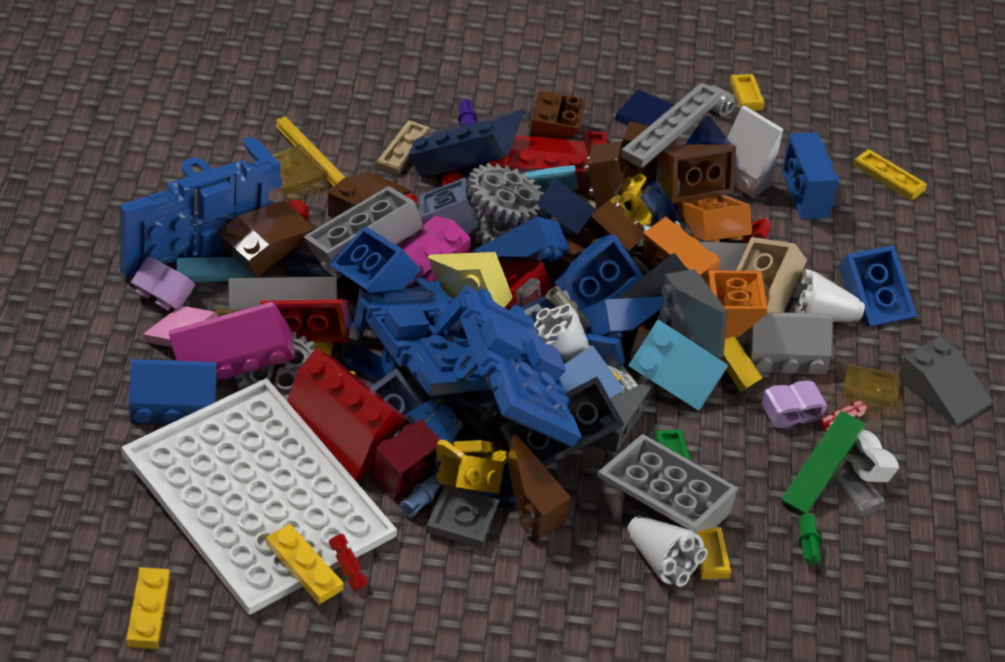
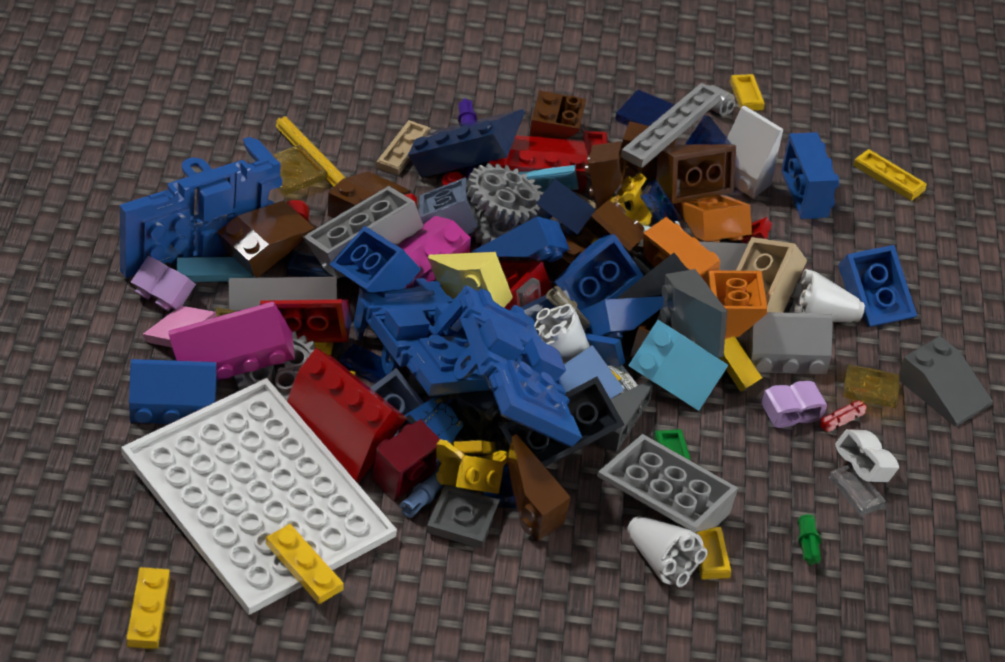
(348, 561): red axle -> none
(823, 463): green tile -> none

